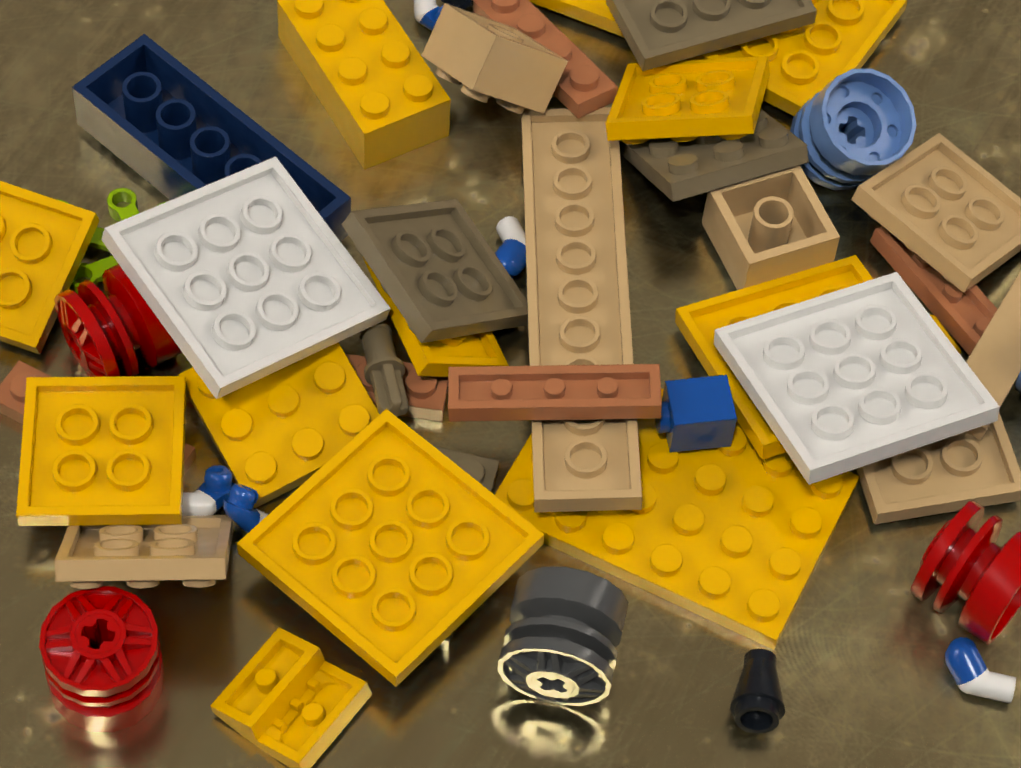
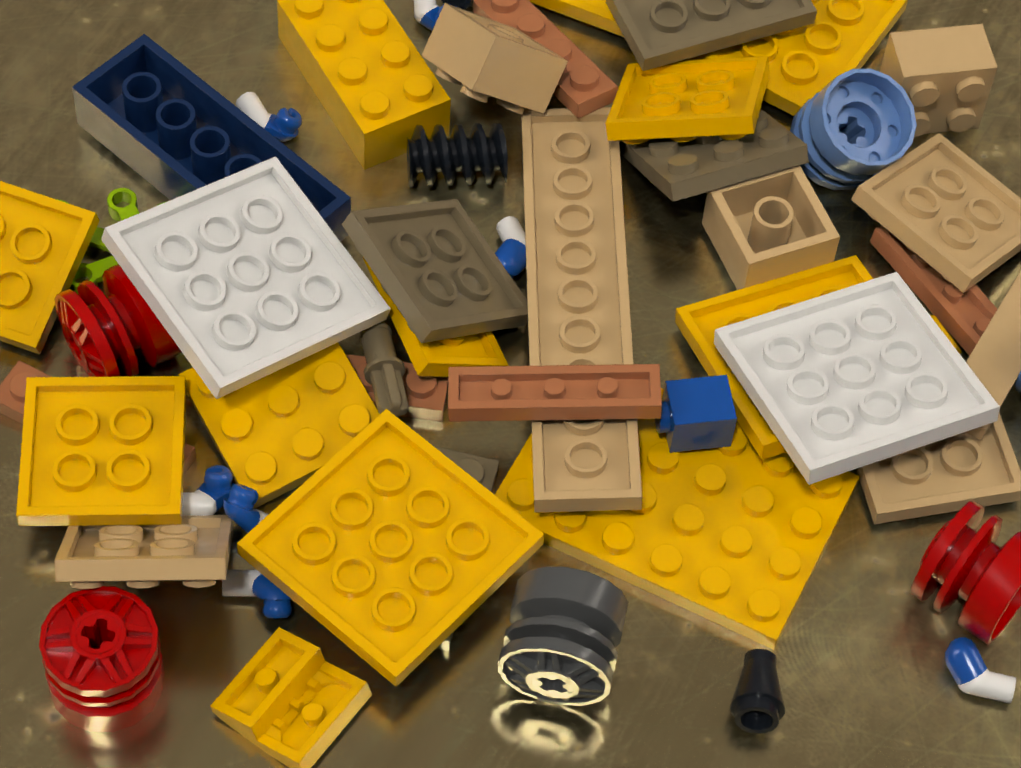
(254, 584): none -> arm
(282, 126): none -> arm
(457, 154): none -> black piece
(944, 75): none -> tan brick

